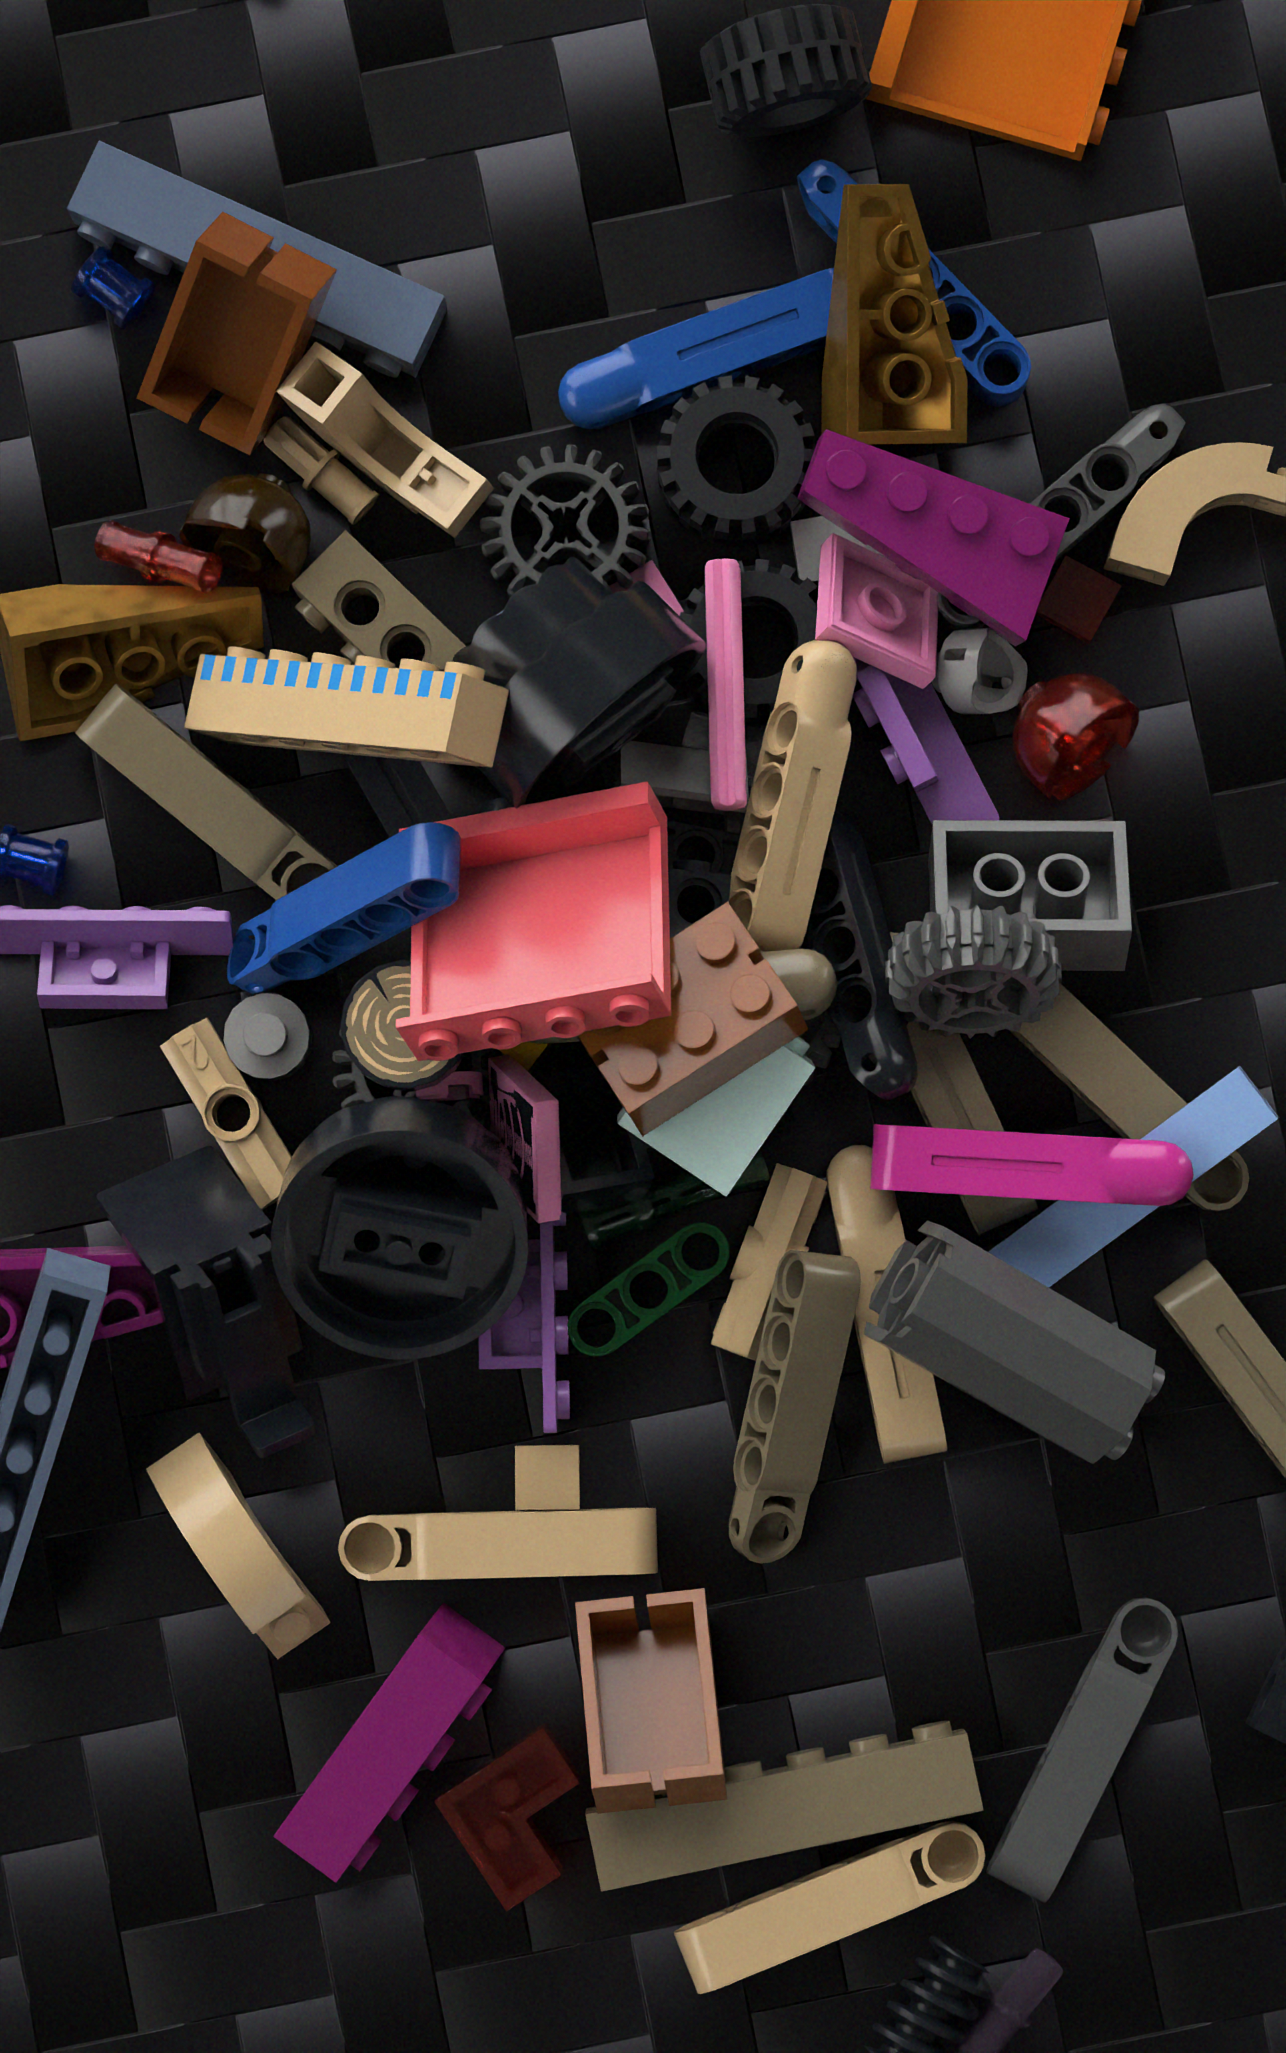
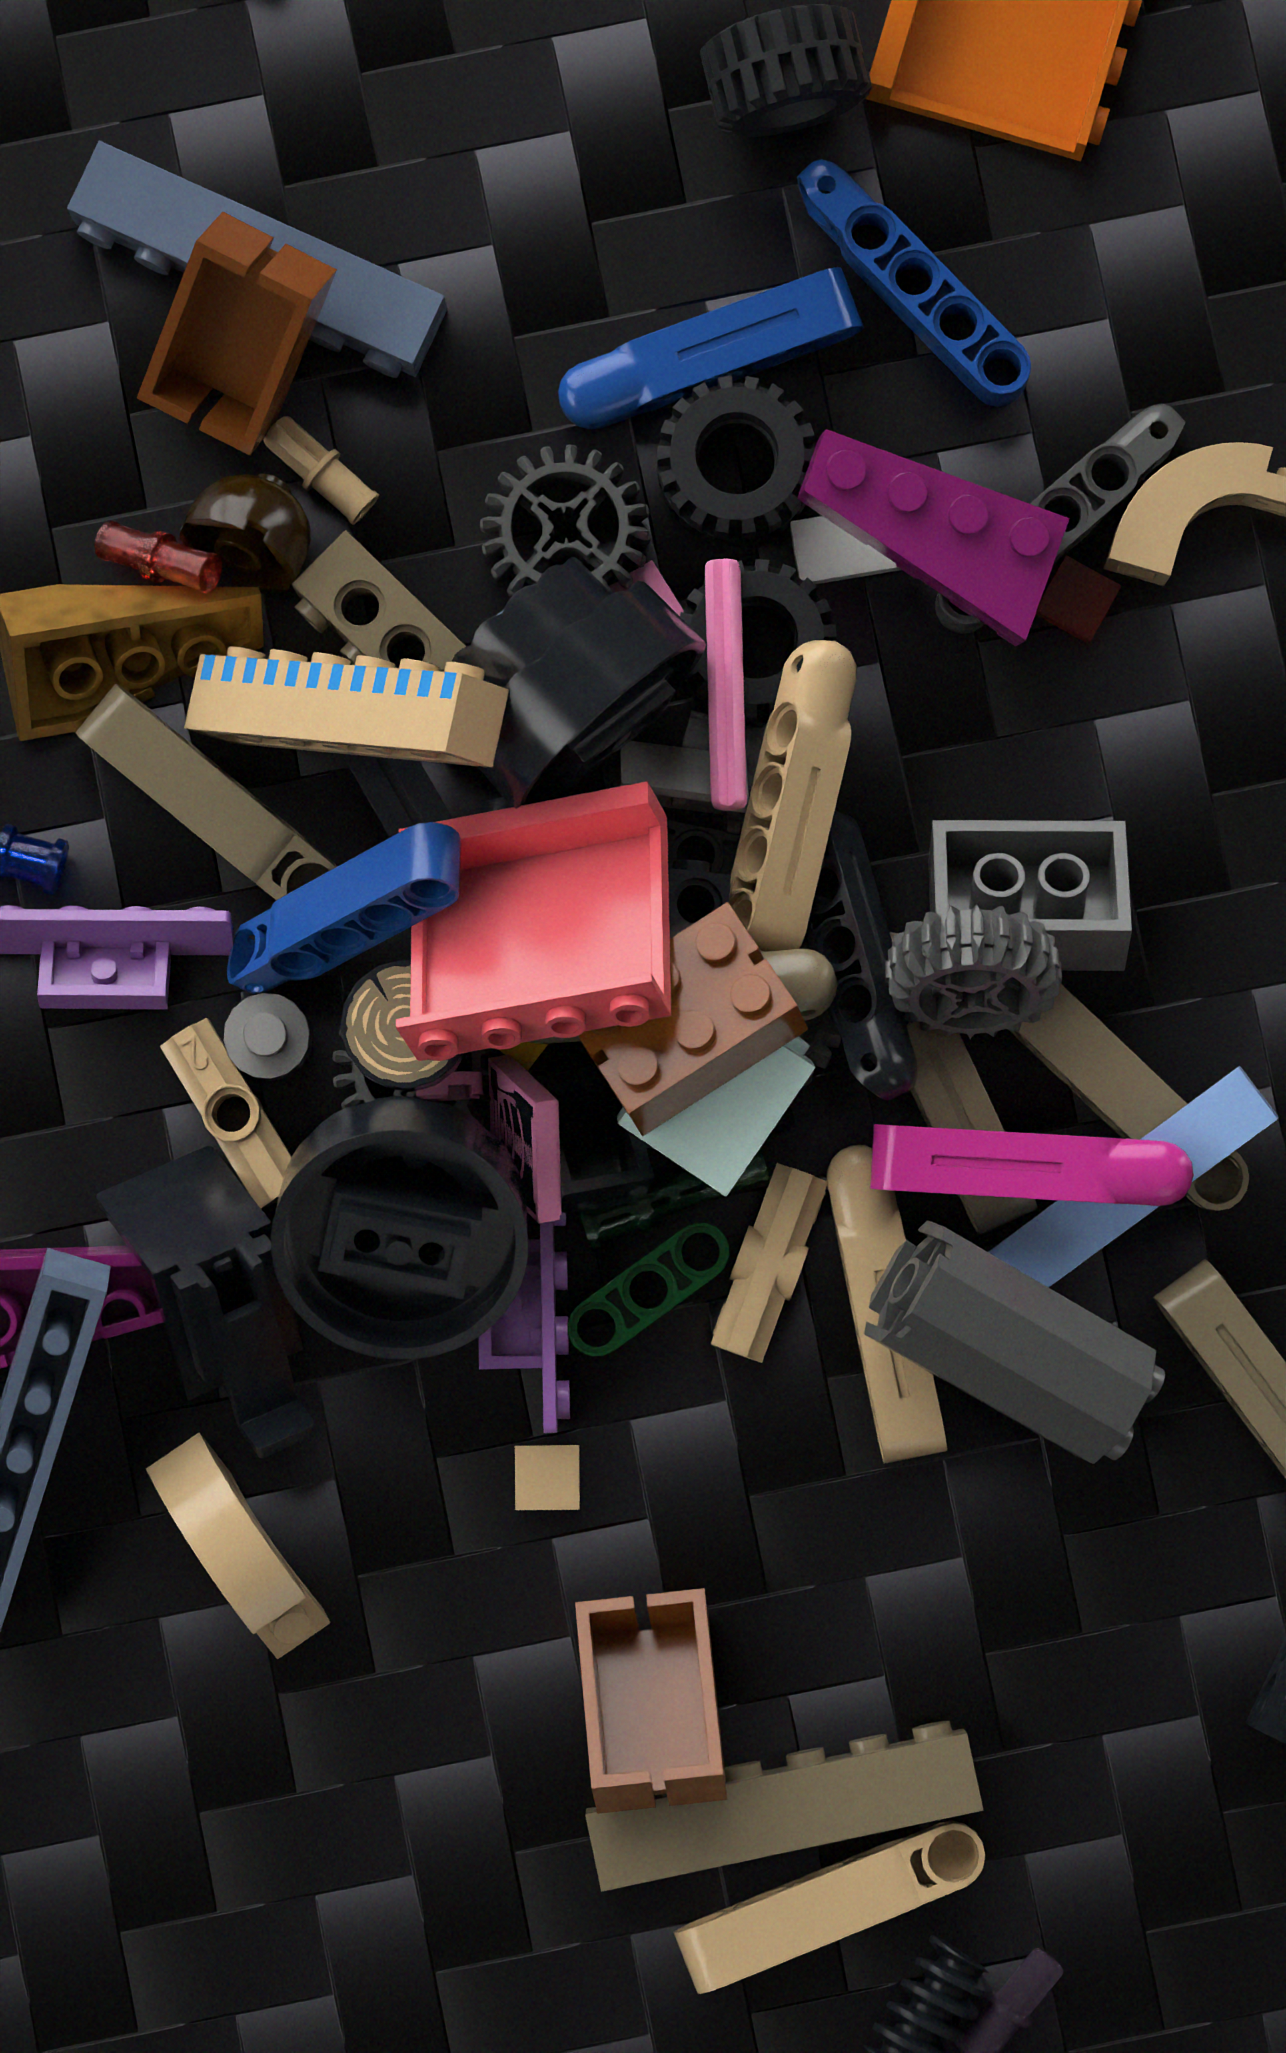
(113, 287): clear blue bush -> none
(381, 442): tan arch -> none
(390, 1743): magenta wedge -> none
(494, 1809): clear red brick -> none
(501, 1544): tan piece -> none
(791, 1400): dark tan piece -> none
(877, 611): bright pink tile -> none
(887, 340): pearl gold wedge -> none
(923, 746): medium lavender bracket -> none
(970, 665): light grey piece -> none
(1067, 731): clear red cylinder -> none
(1085, 1749): dark grey piece -> none

